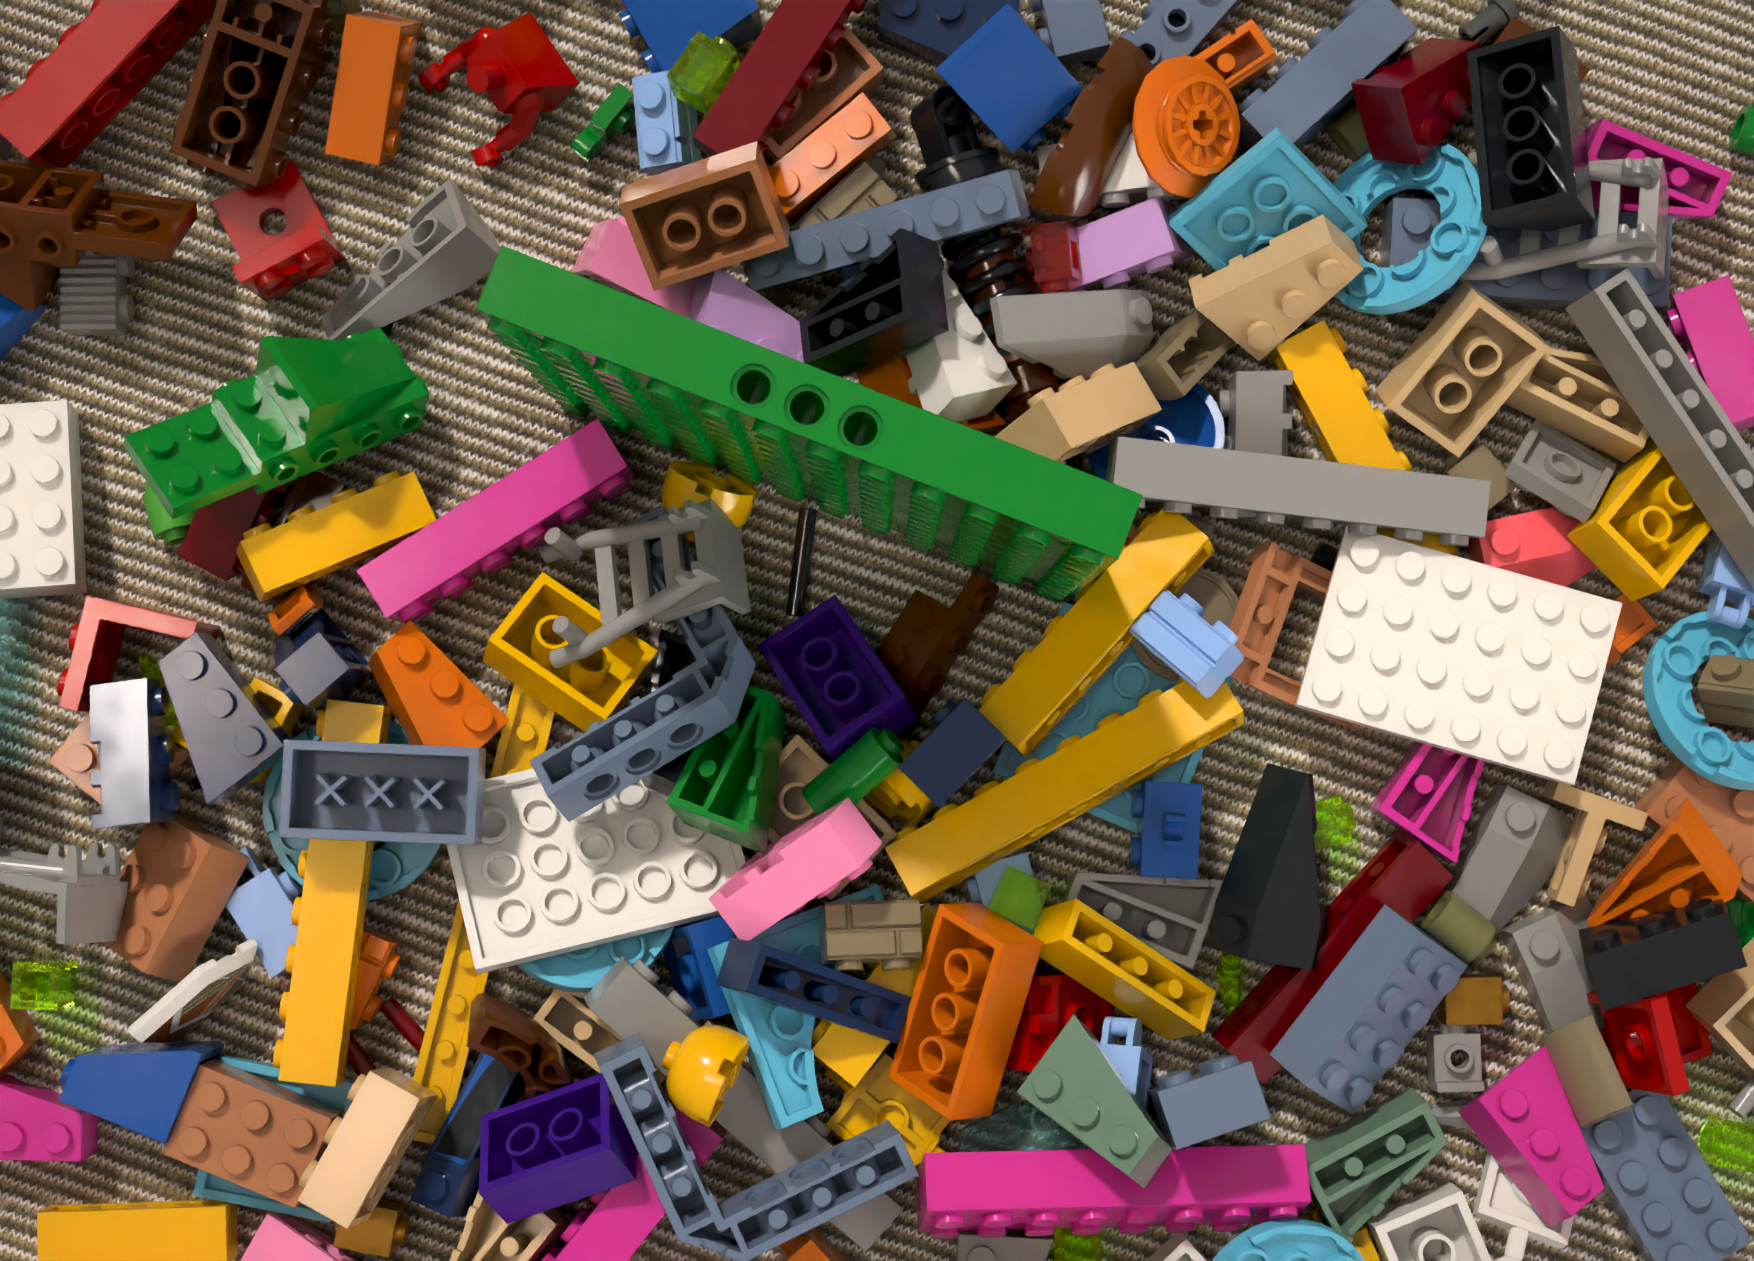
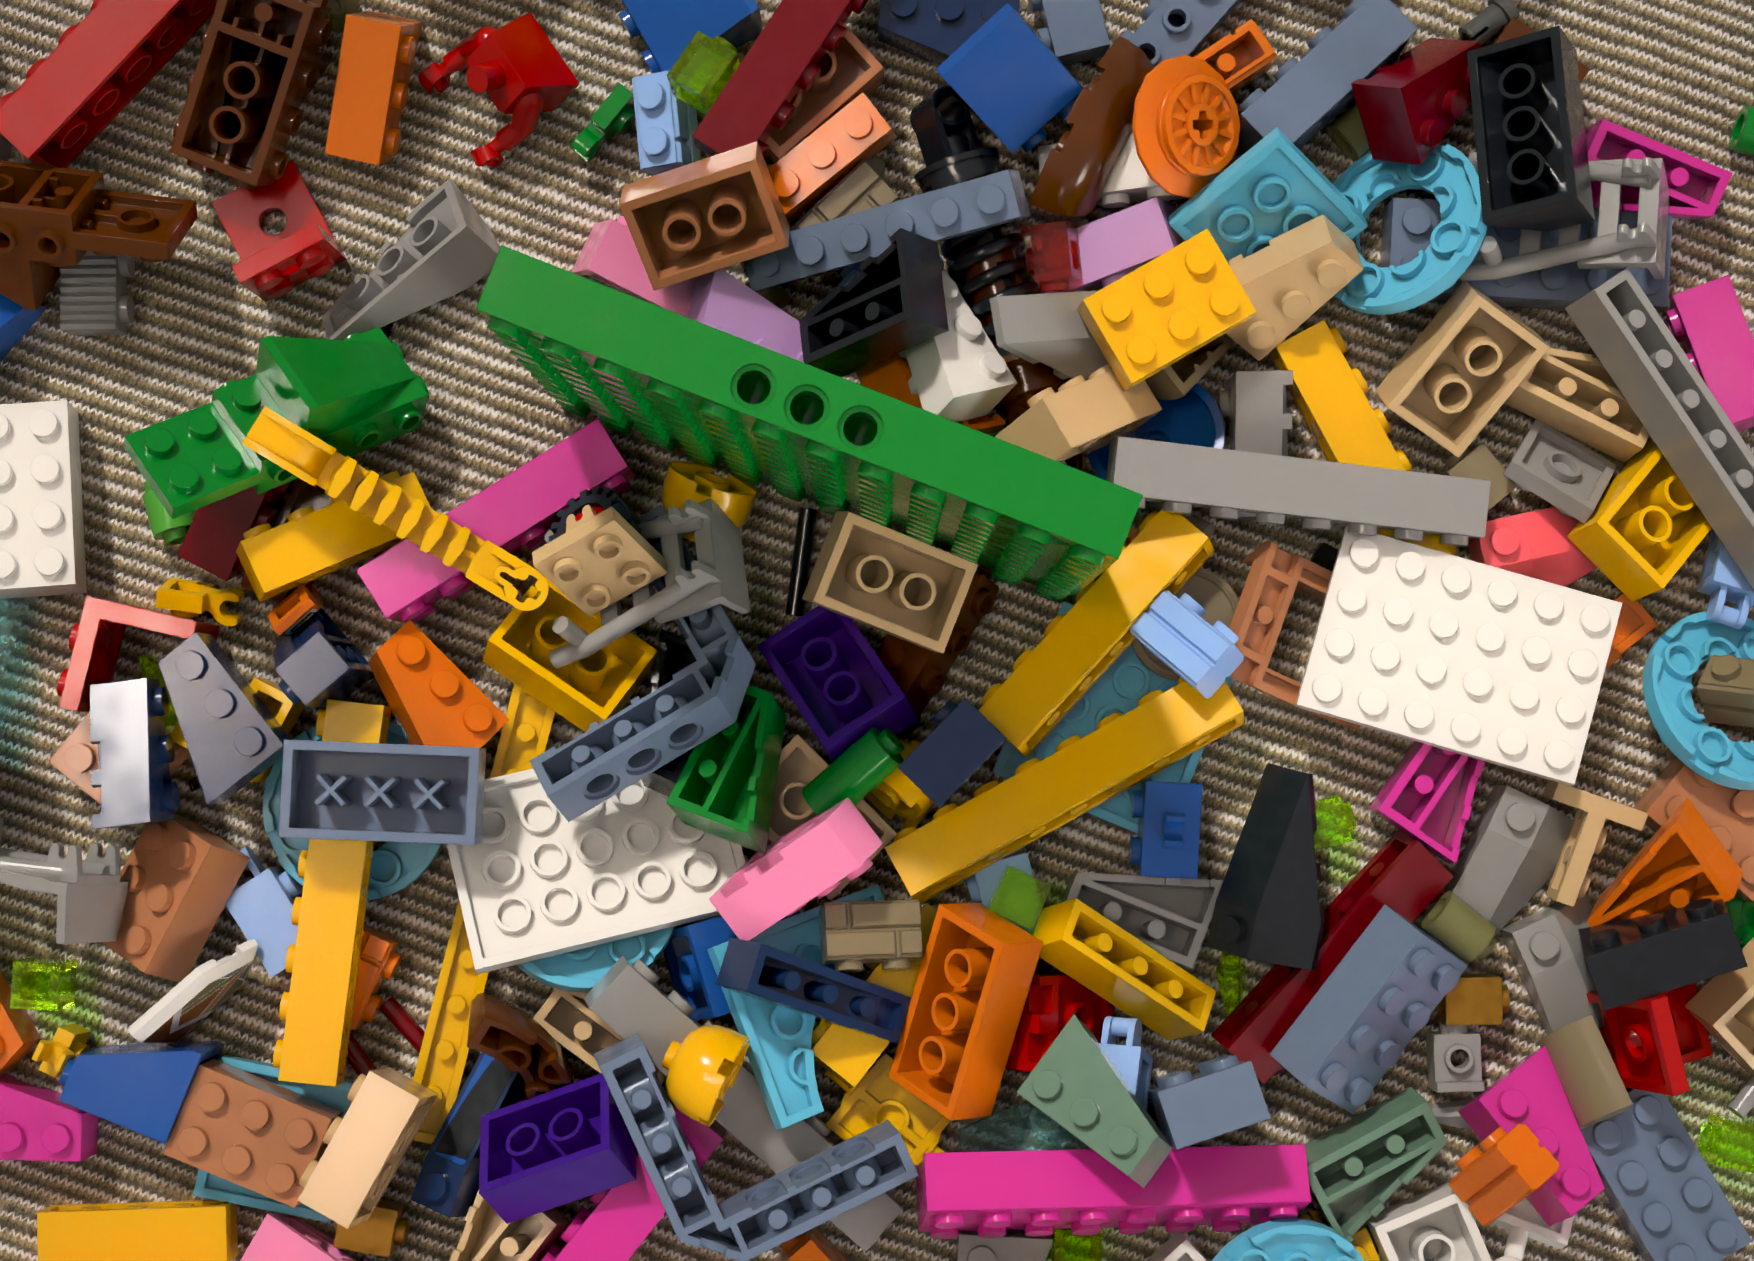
(66, 1044): none -> yellow plate
(192, 598): none -> yellow plate
(388, 505): none -> yellow piece
(598, 552): none -> tan plate
(889, 581): none -> tan brick
(1166, 309): none -> yellow brick
(1503, 1173): none -> orange brick

